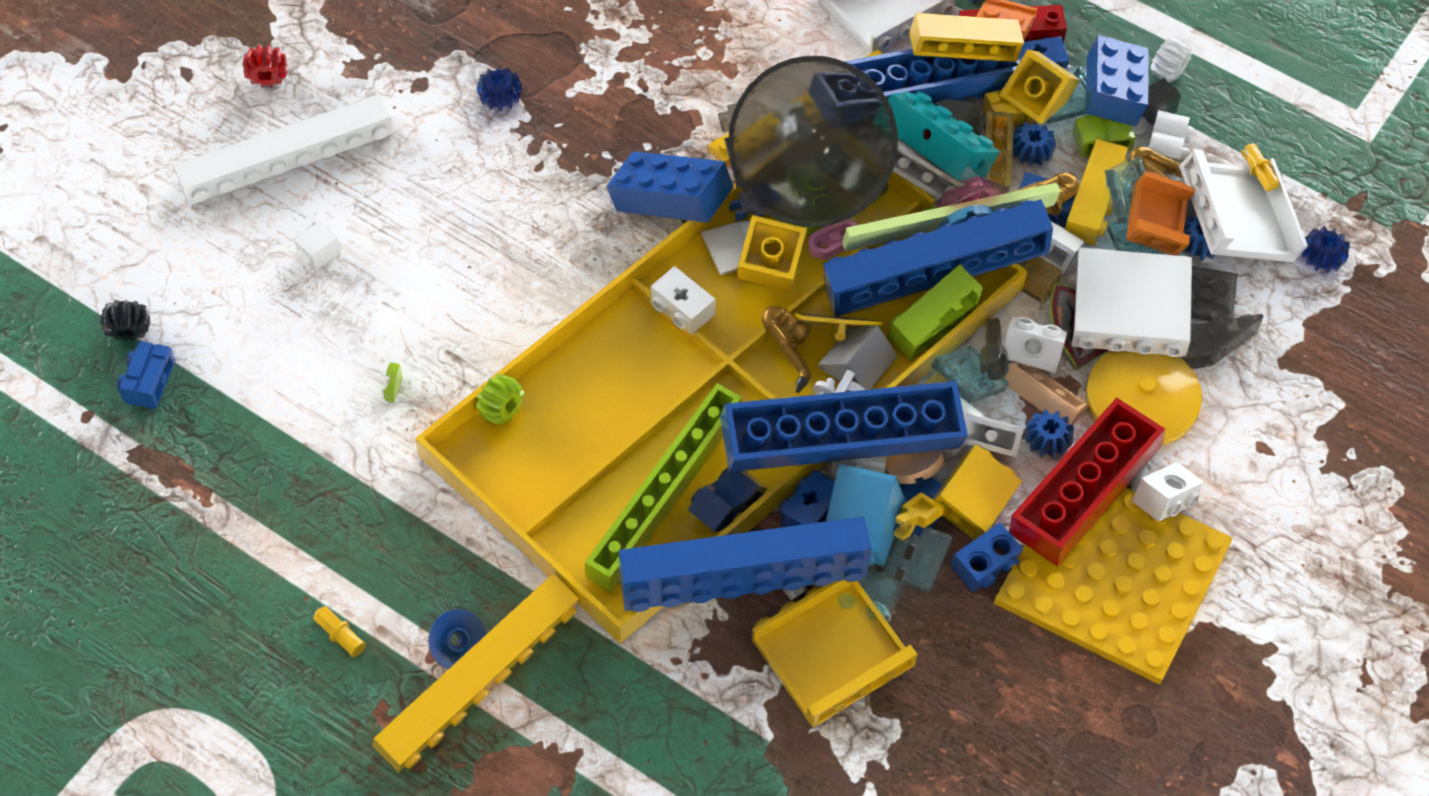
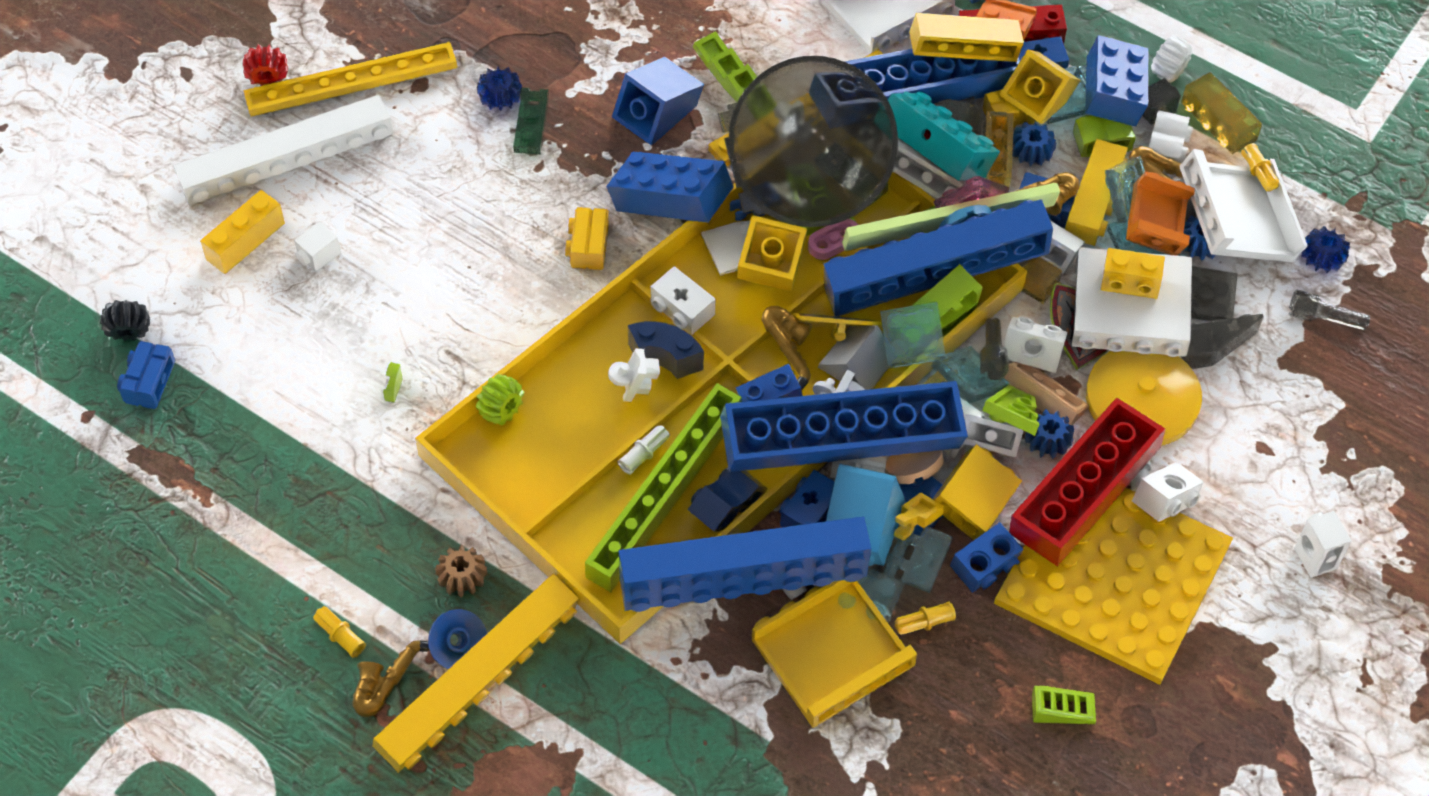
(242, 231): none -> yellow brick
(350, 79): none -> yellow plate
(374, 689): none -> pearl gold piece
(449, 568): none -> medium nougat gear
(531, 121): none -> clear green plate
(589, 238): none -> yellow brick
(635, 374): none -> white hips
(643, 449): none -> white axle
(656, 99): none -> blue slope
(669, 344): none -> dark blue brick
(724, 65): none -> lime slope
(773, 385): none -> blue brick
(913, 335): none -> clear light blue plate
(925, 618): none -> yellow axle
(1013, 407): none -> lime wing
(1052, 715): none -> lime slope
(1132, 273): none -> yellow brick
(1221, 113): none -> clear yellow brick
(1309, 307): none -> clear smoke piece
(1322, 543): none -> white brick

